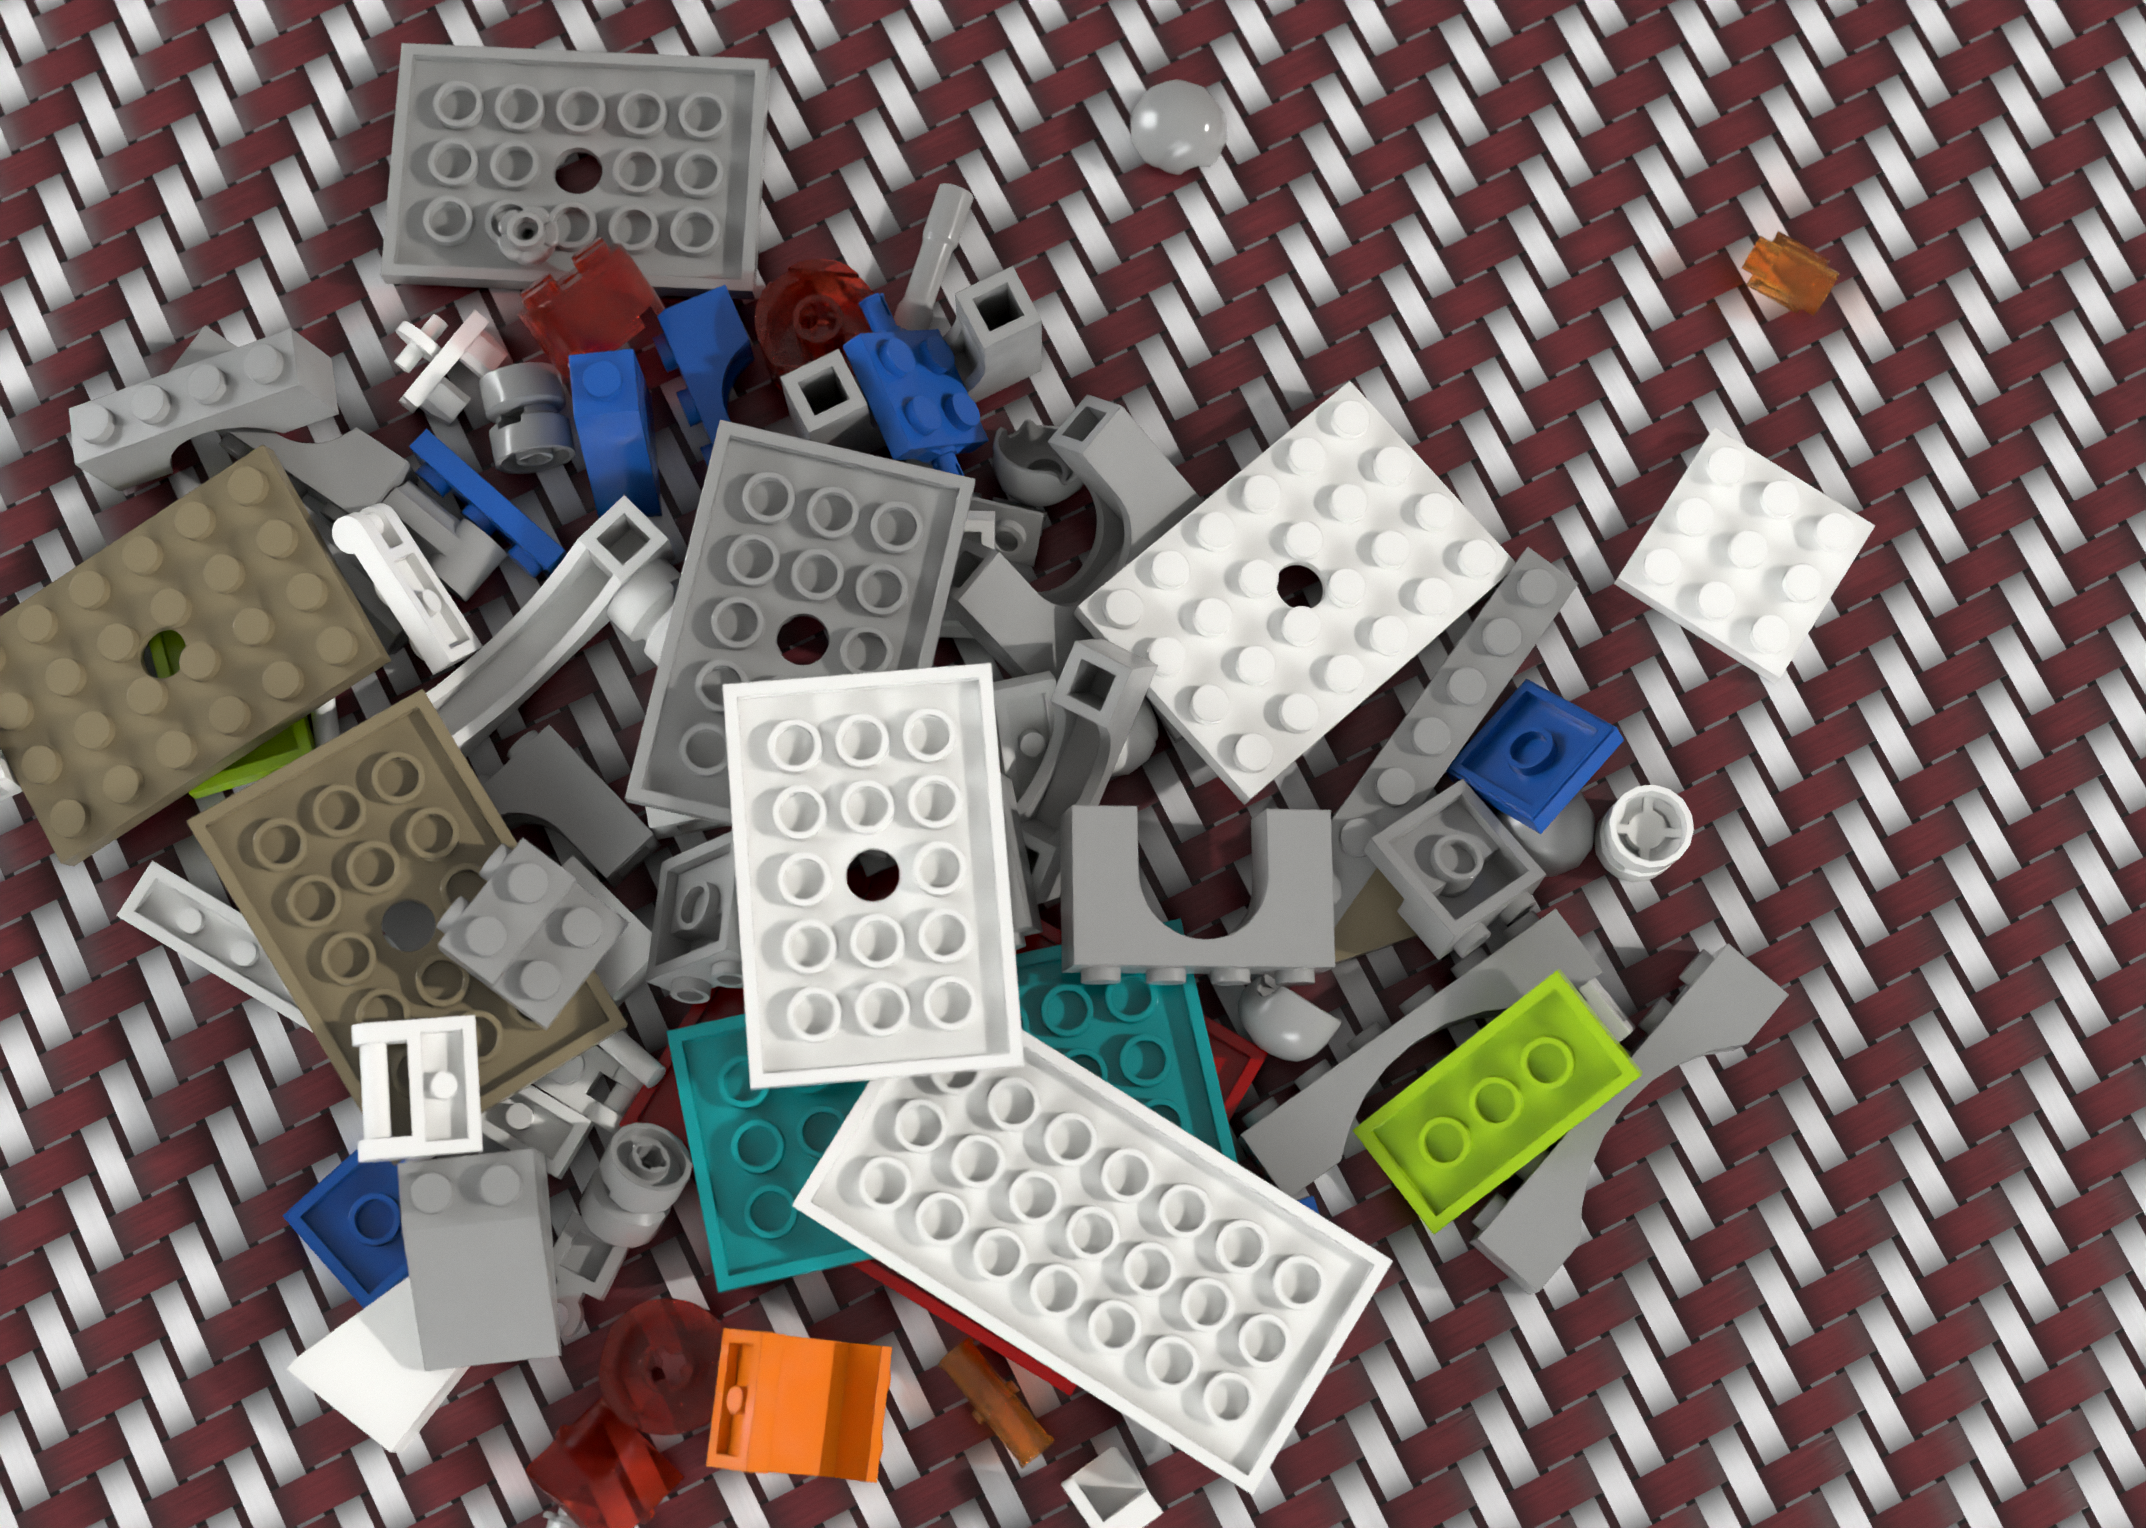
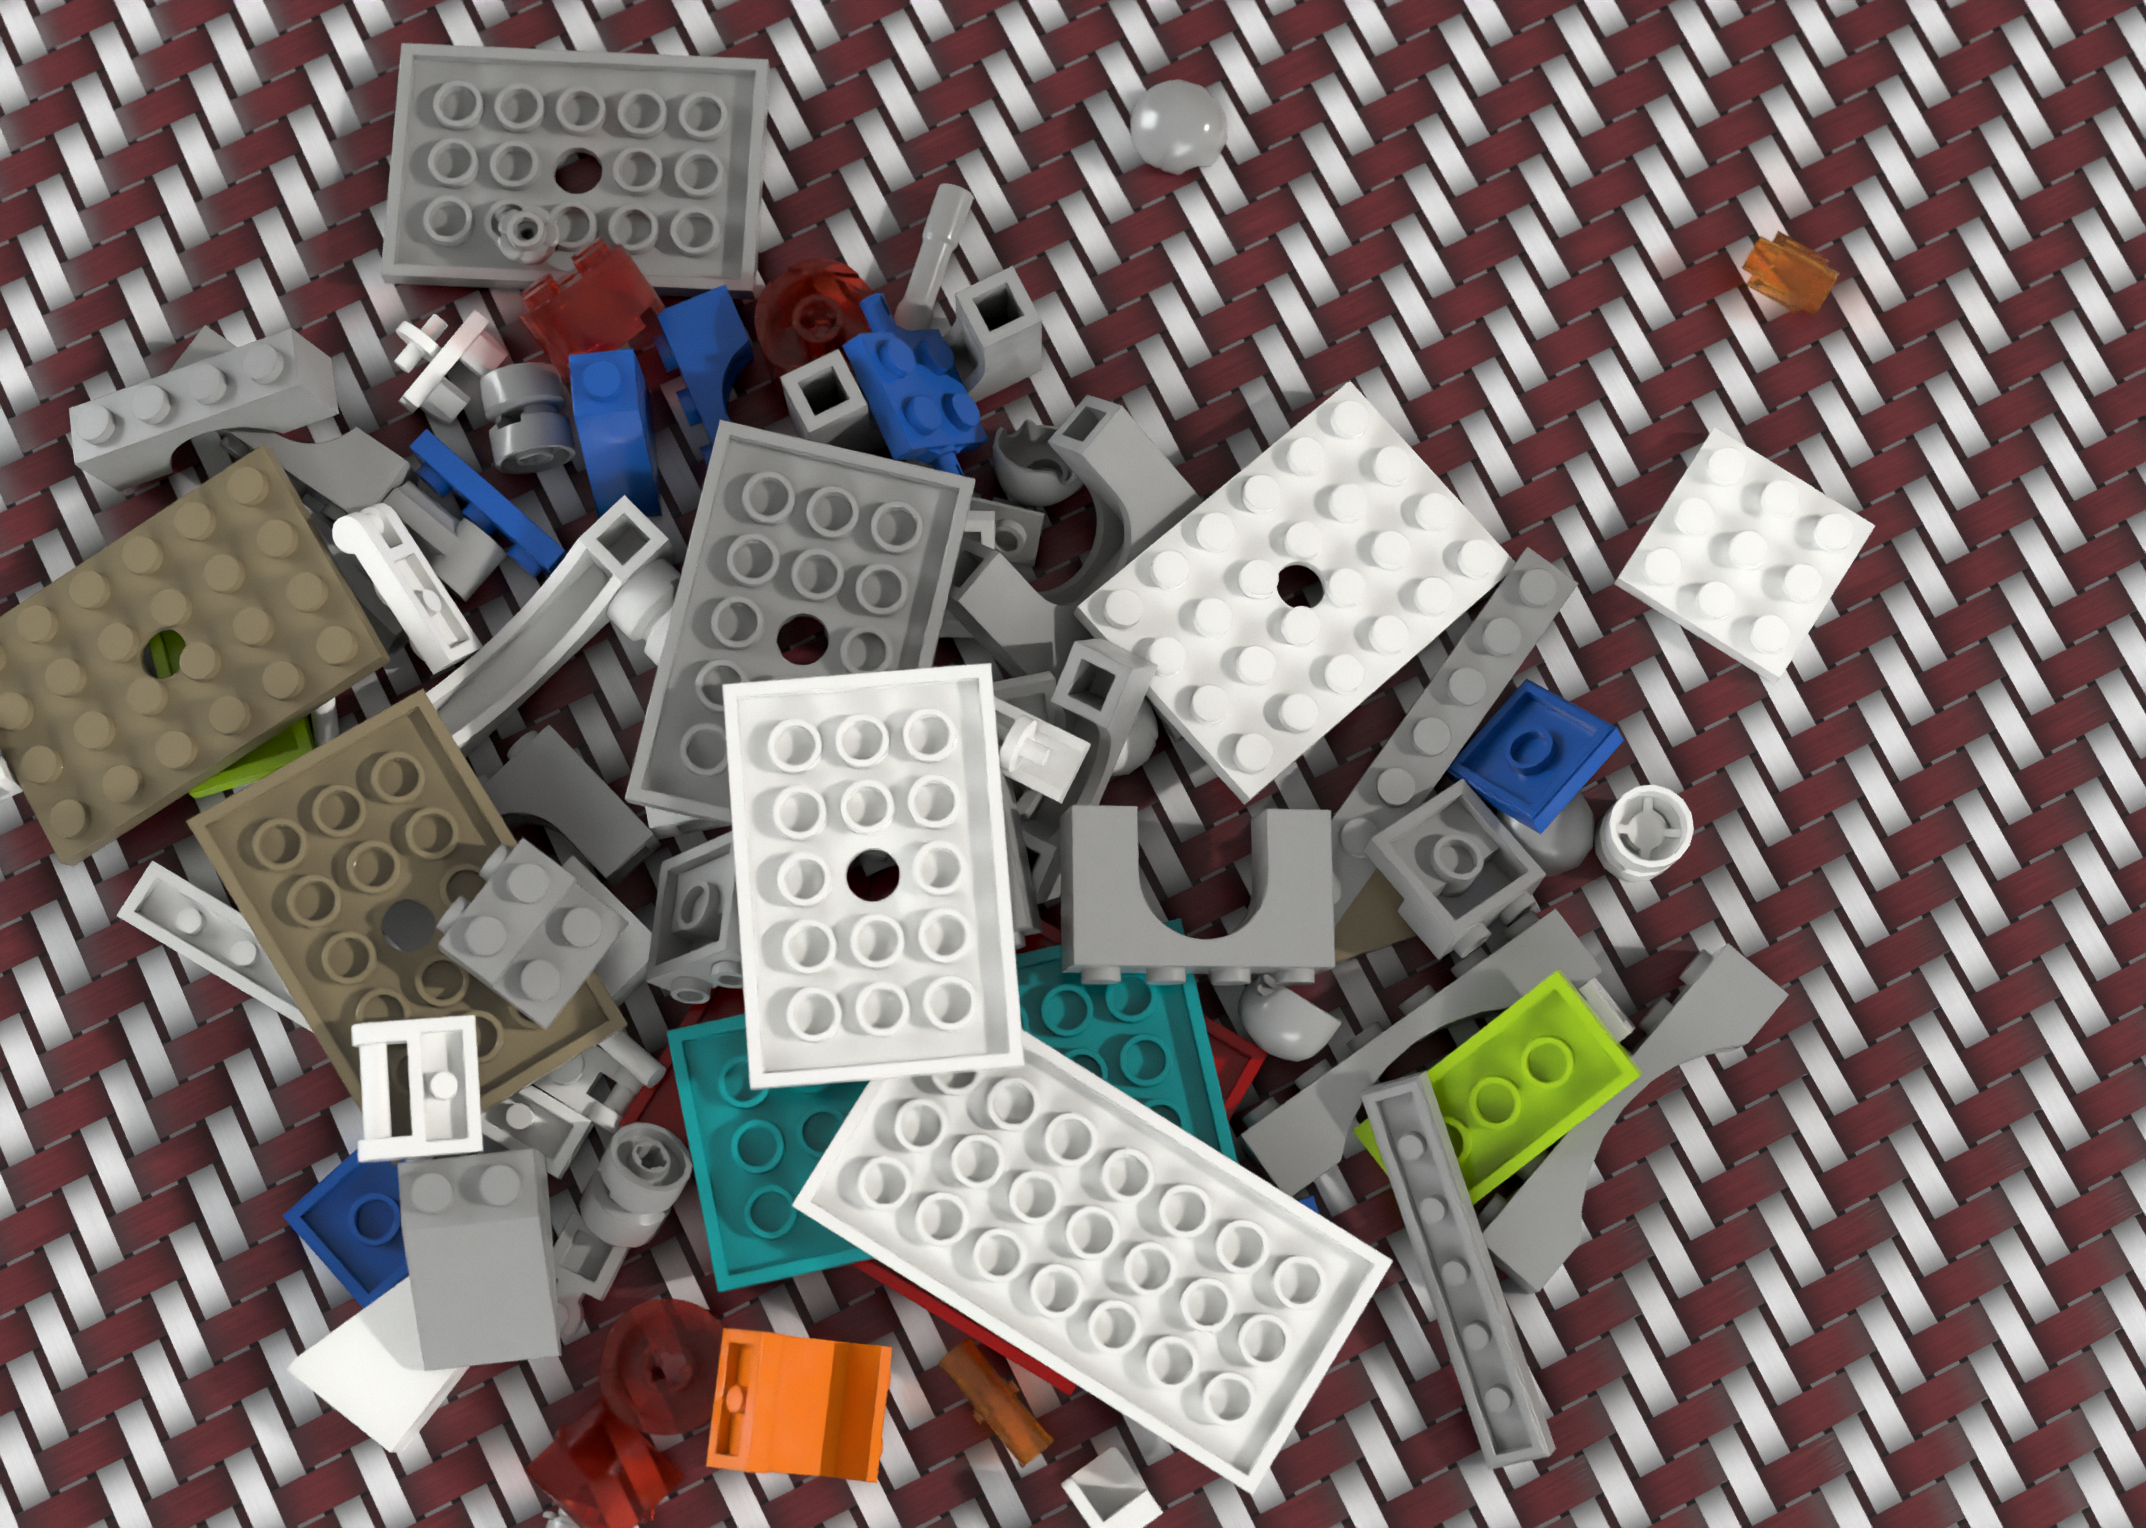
(1037, 751): none -> white hips
(1458, 1271): none -> light grey tile

